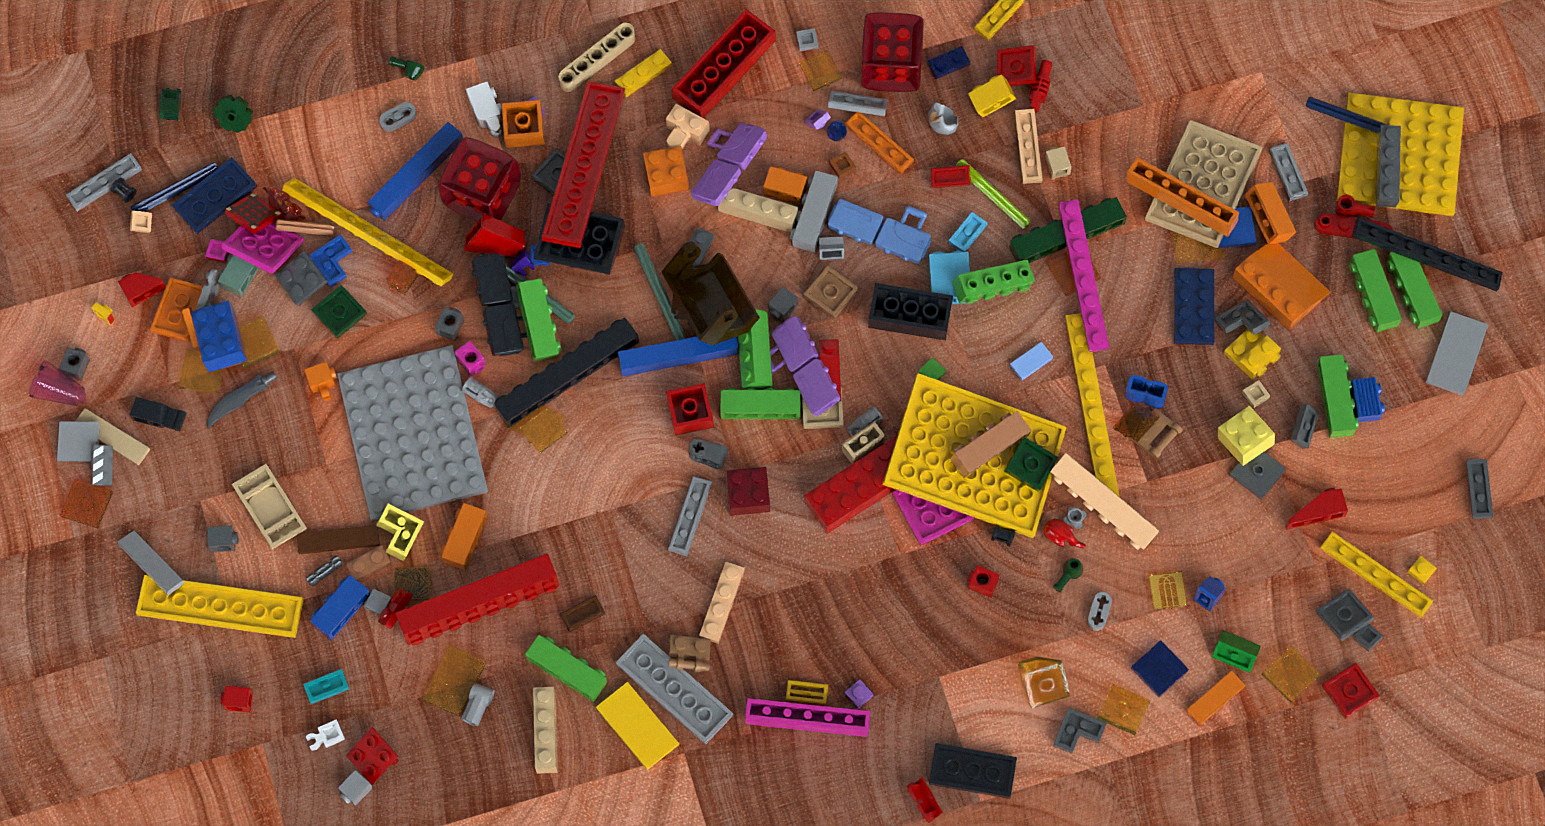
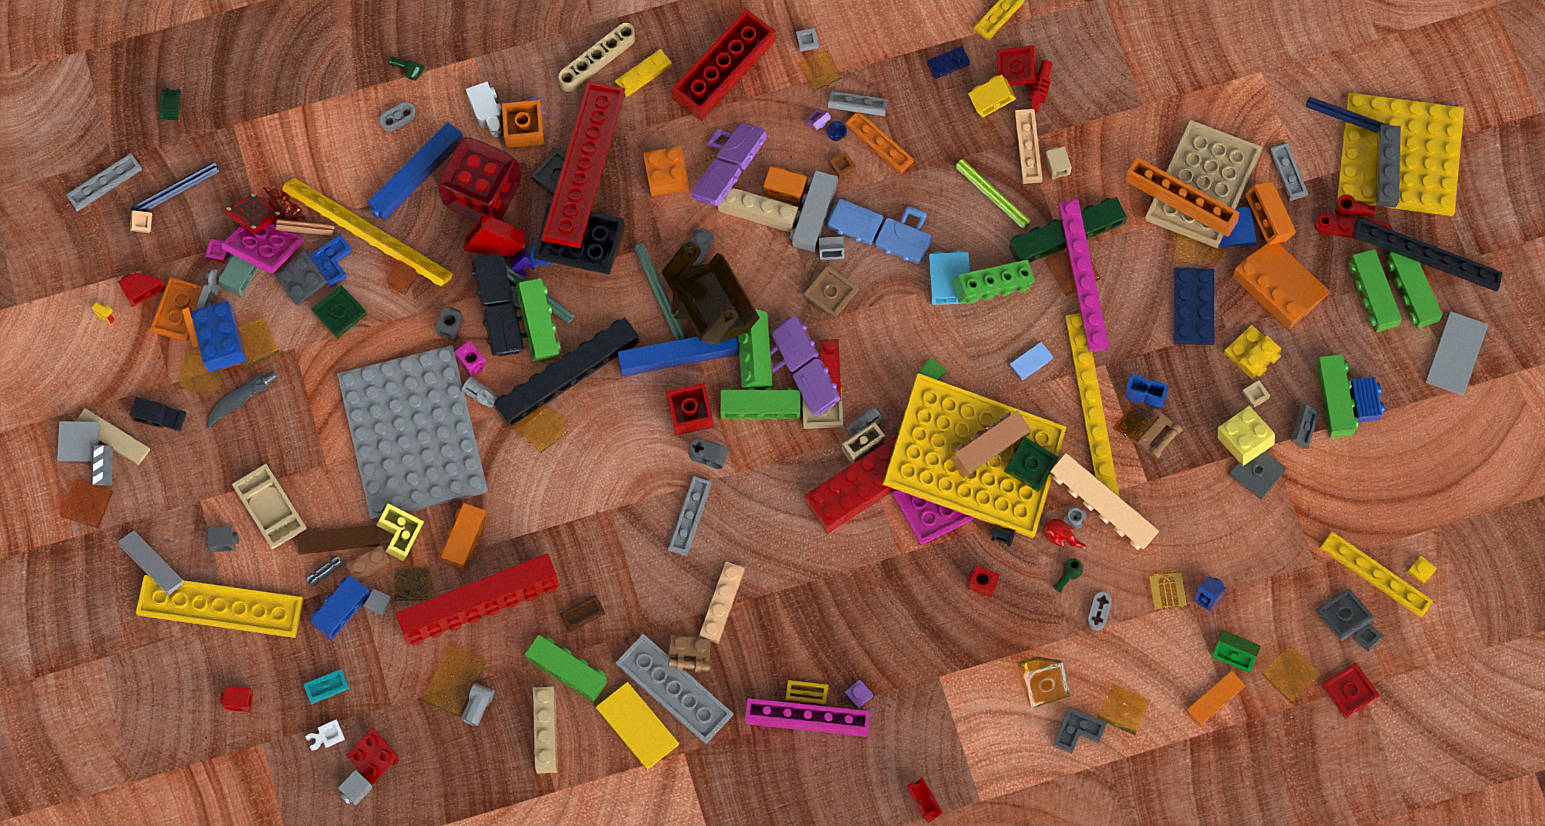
(56, 386): clear pink cone -> none
(74, 371): dark grey brick -> none
(120, 184): black bush -> none
(213, 195): dark blue plate -> none
(233, 113): dark green plant -> none
(320, 379): orange brick -> none
(398, 602): red plate -> none
(685, 127): light nougat brick -> none
(748, 491): dark red brick -> none
(782, 304): dark grey brick -> none
(892, 52): dark red piece -> none
(910, 311): black slope -> none
(942, 119): light grey hair -> none
(950, 176): red tile -> none
(968, 232): medium azure plate -> none
(972, 770): black plate -> none
(1159, 668): clear blue tile -> none
(1242, 314): dark grey plate -> none
(1324, 507): red slope -> none
(1479, 489): dark grey plate -> none

